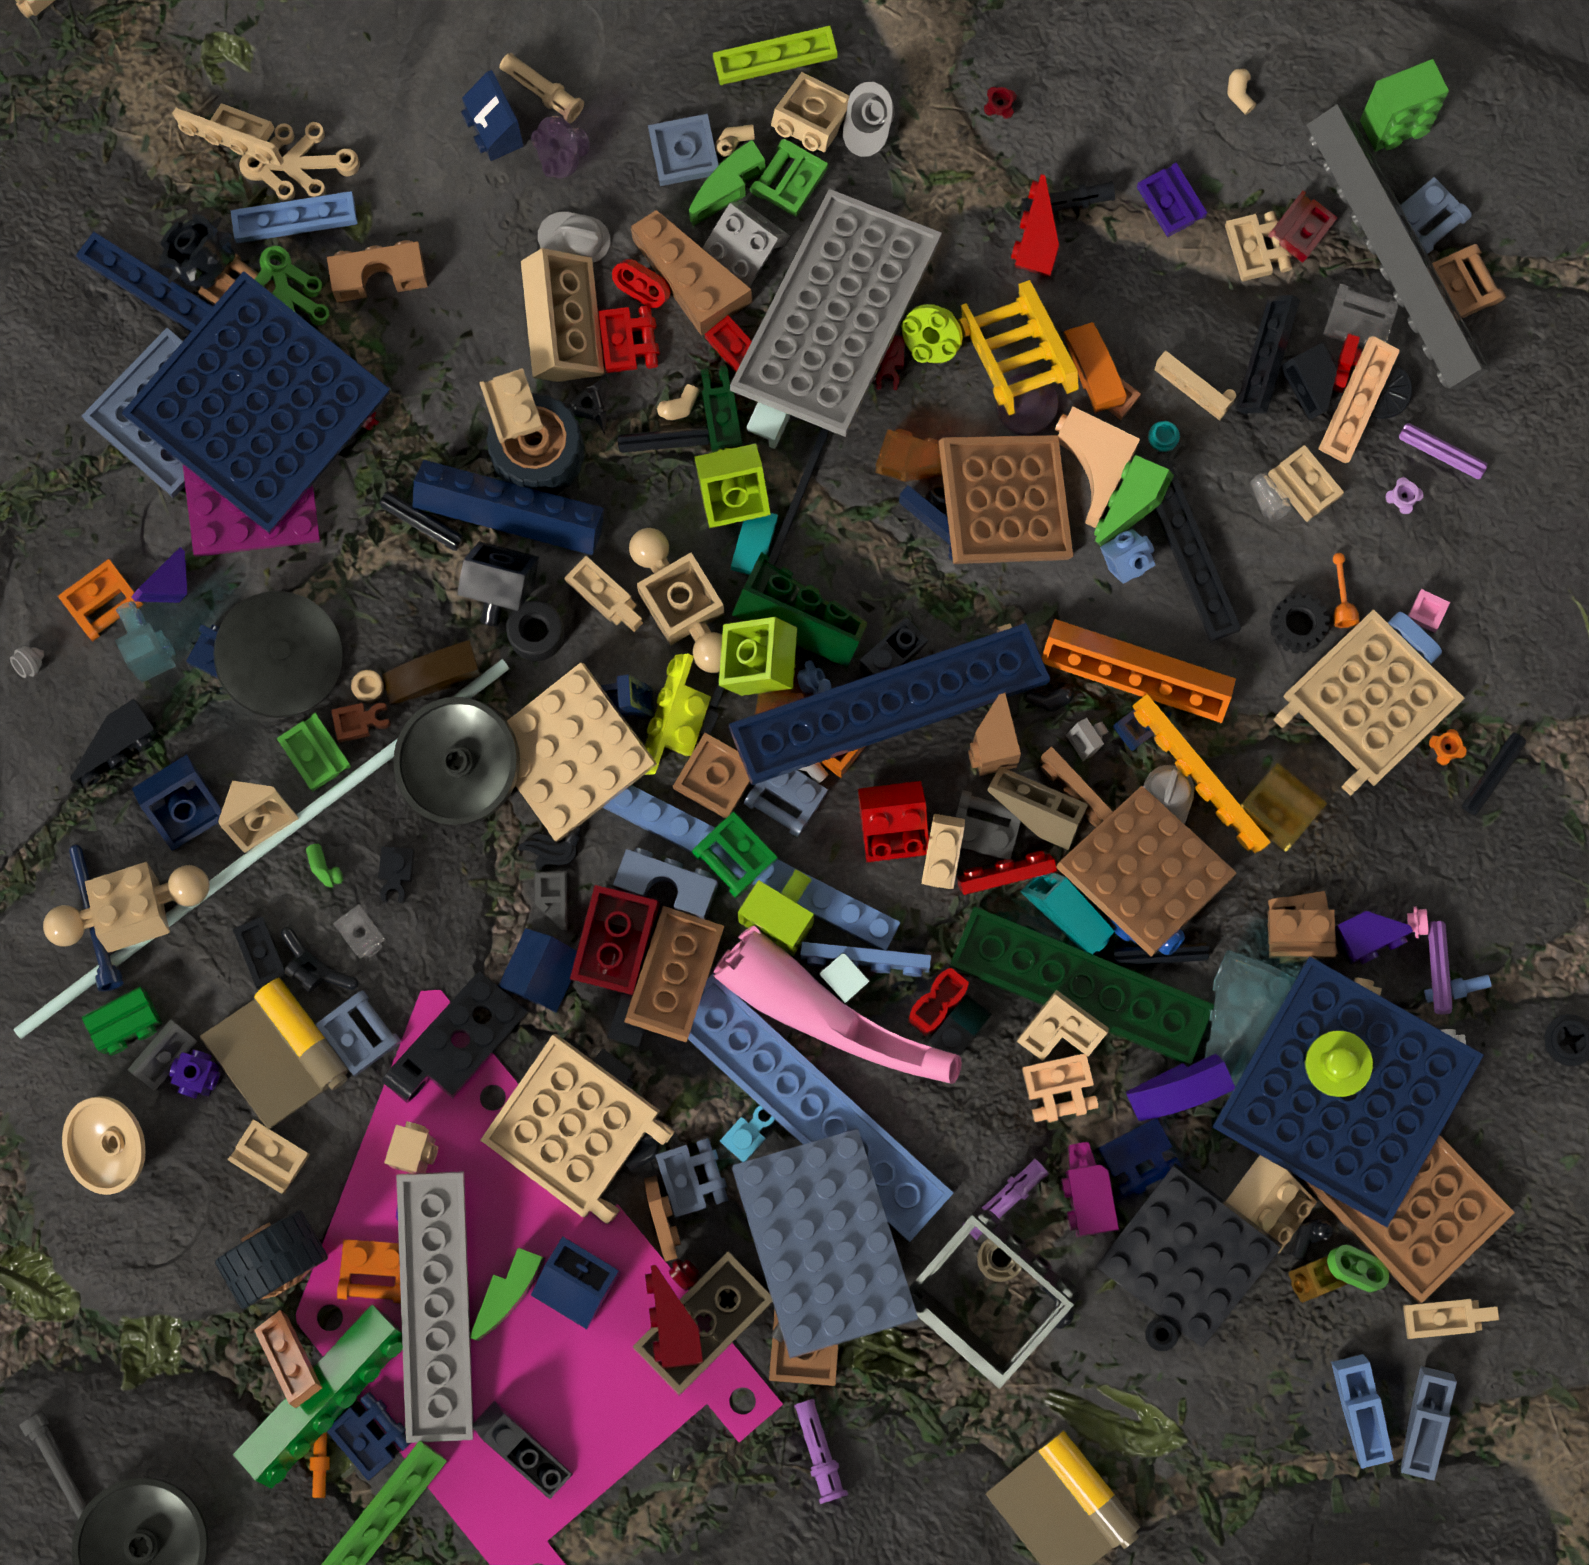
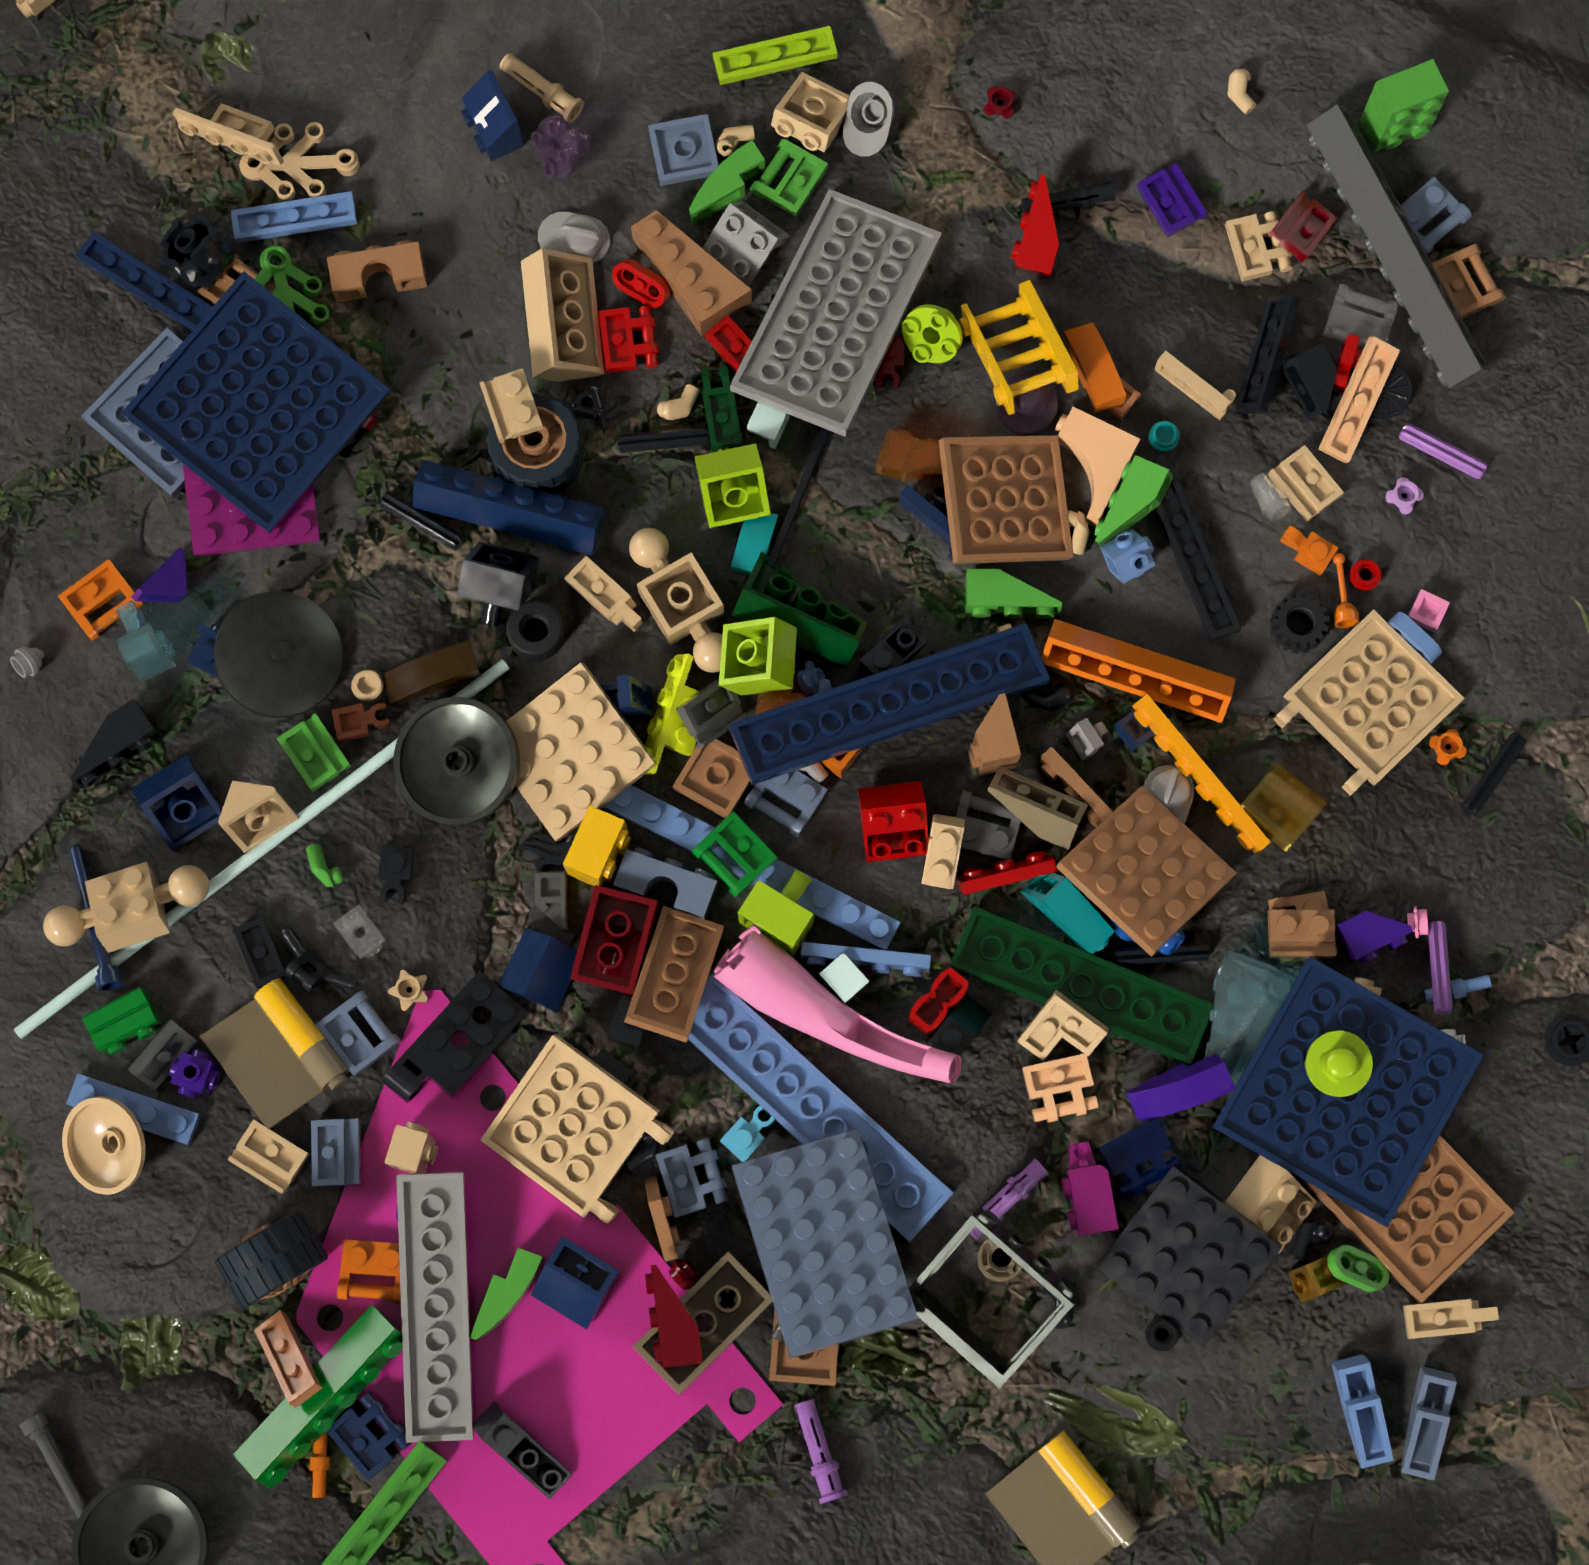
(151, 1114): none -> medium blue plate
(336, 1152): none -> sand blue plate
(400, 989): none -> tan plate
(597, 848): none -> yellow brick
(710, 713): none -> dark grey plate
(1000, 593): none -> bright green slope
(1080, 533): none -> tan arm
(1312, 551): none -> orange plate
(1370, 567): none -> red plate

